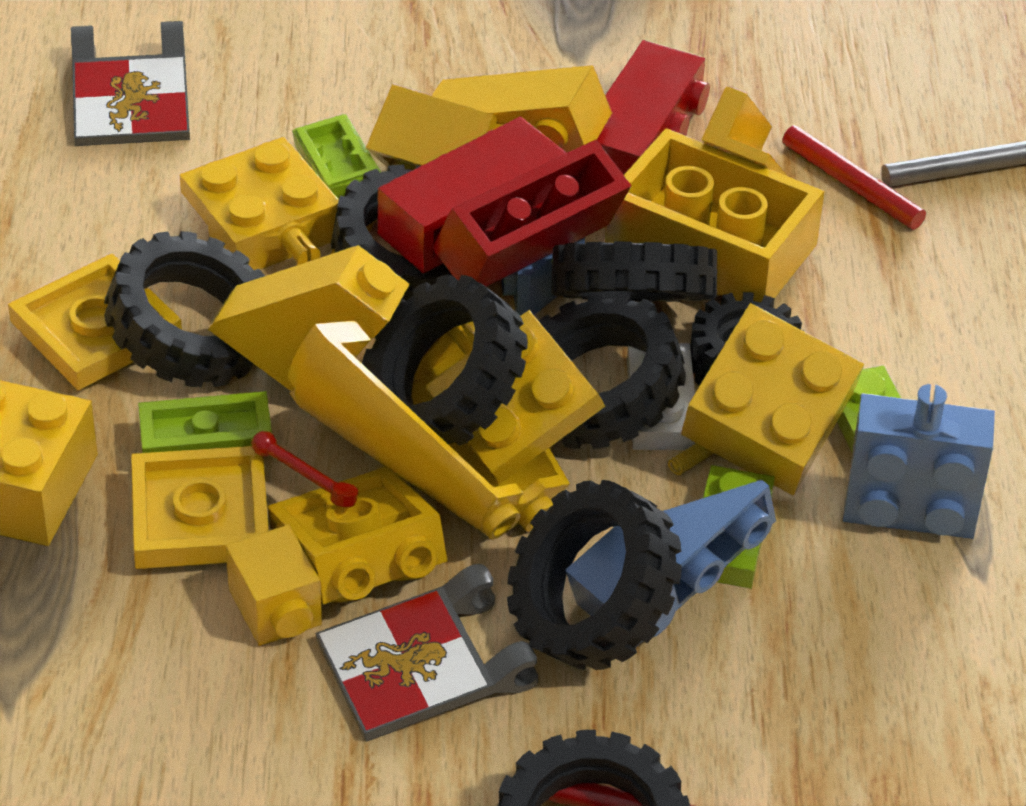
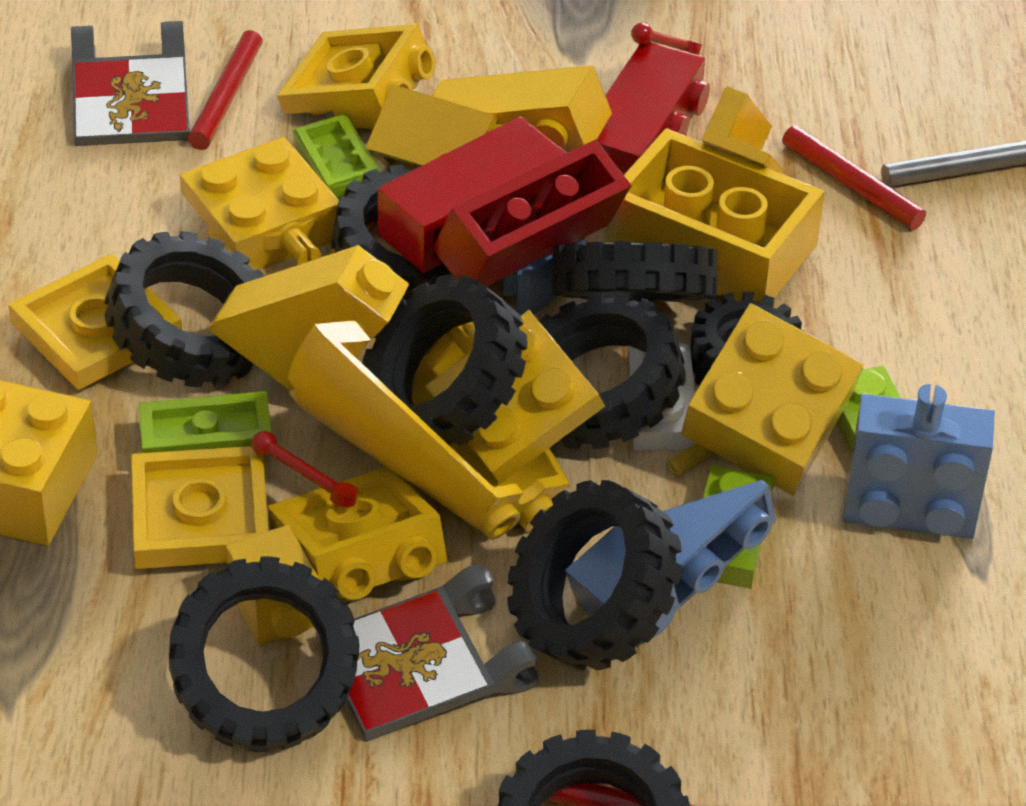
(225, 90): none -> red bar
(275, 582): none -> black tyre
(355, 71): none -> yellow plate
(643, 33): none -> red hinge

